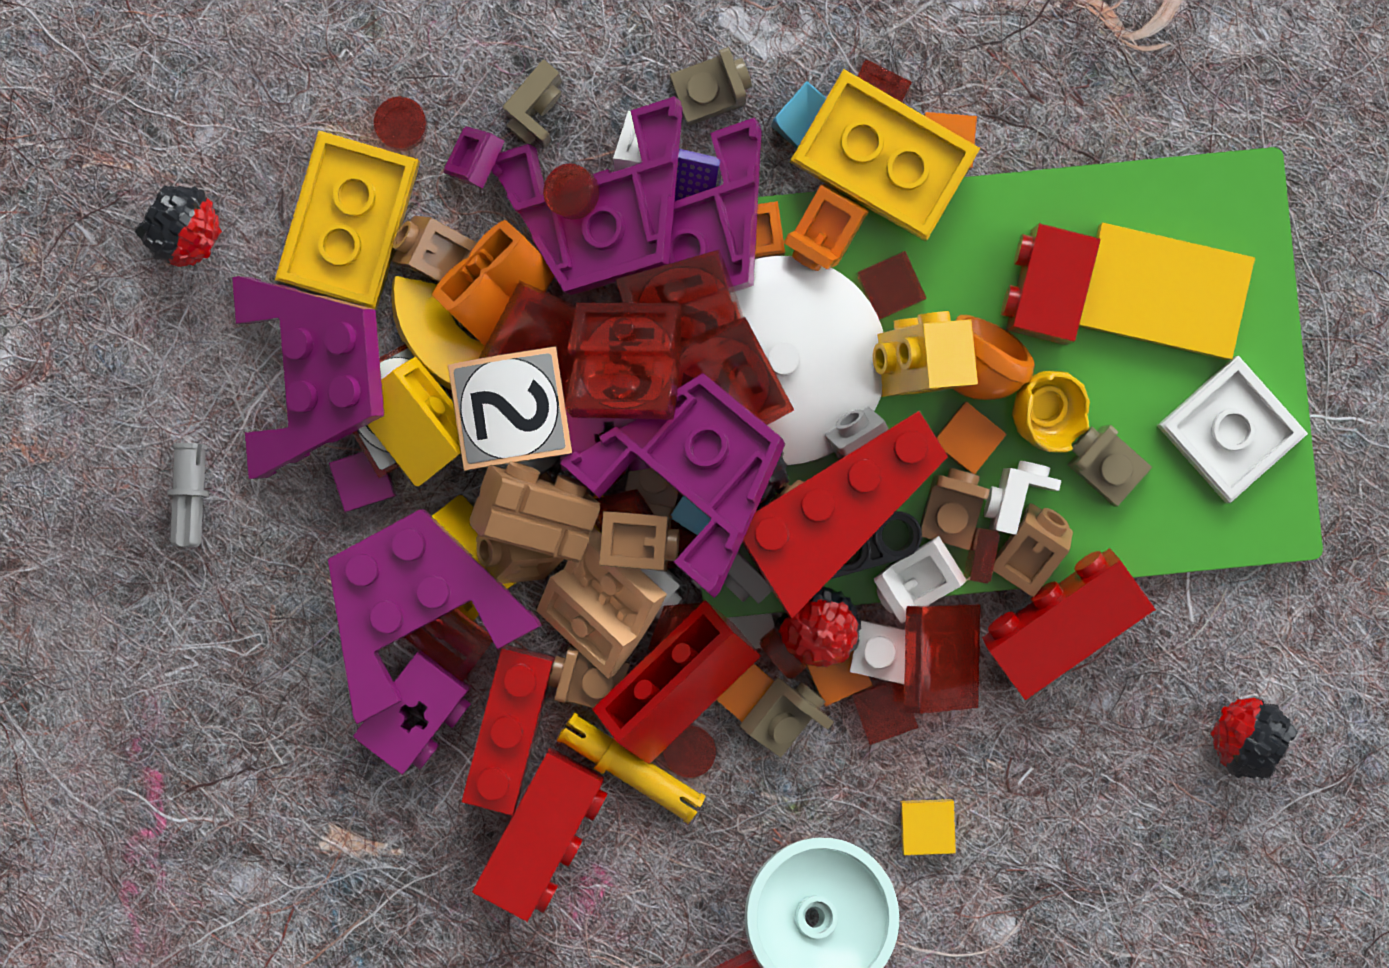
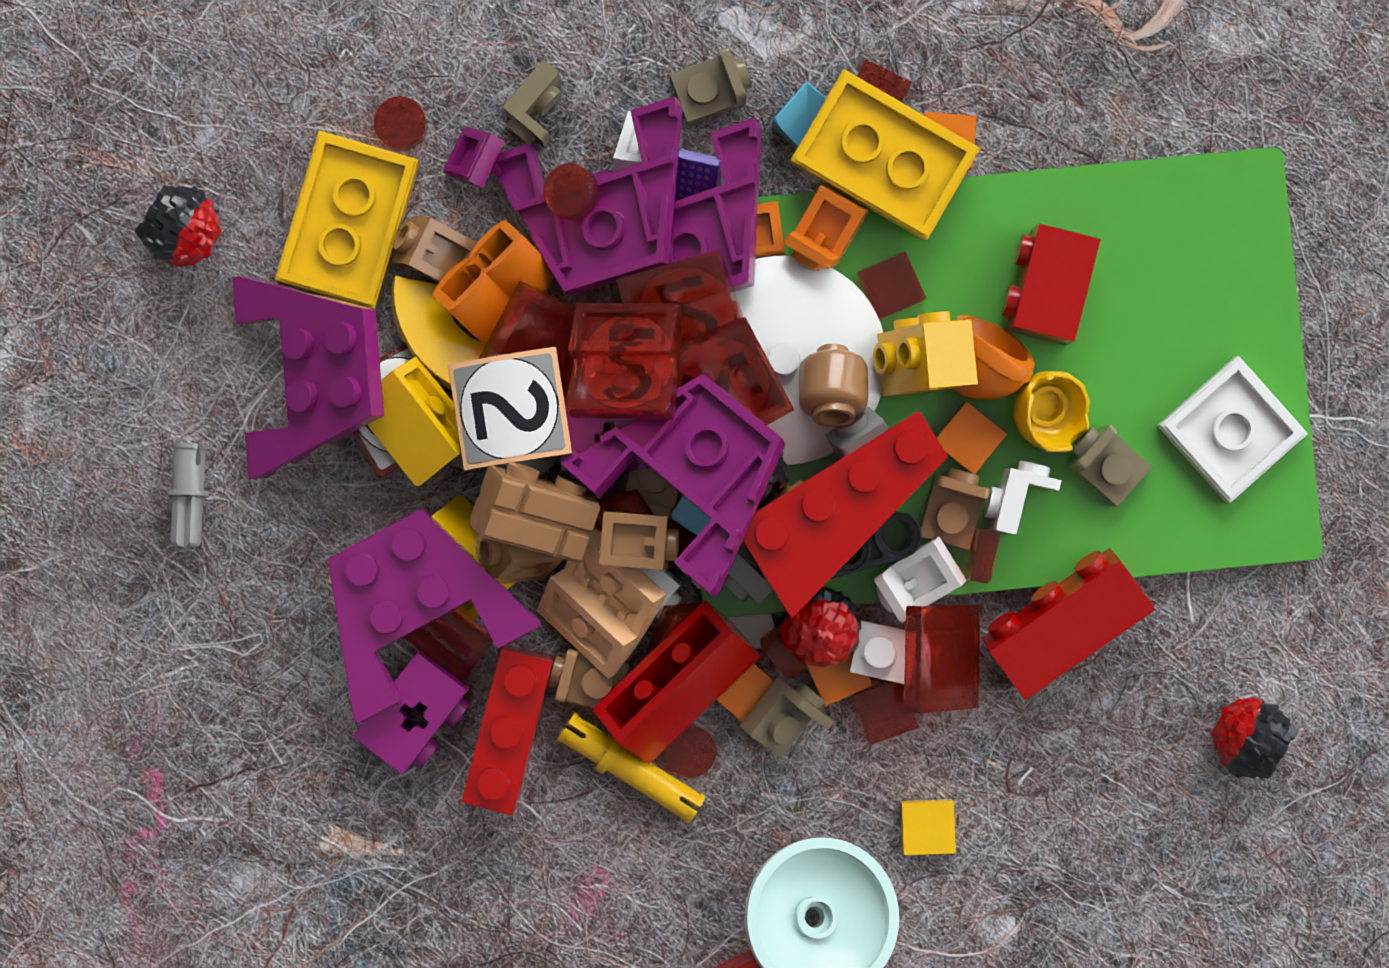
(359, 483): magenta tile -> none
(541, 835): red brick -> none
(833, 385): none -> medium nougat head
(1035, 550): medium nougat bracket -> none
(1167, 291): yellow tile -> none

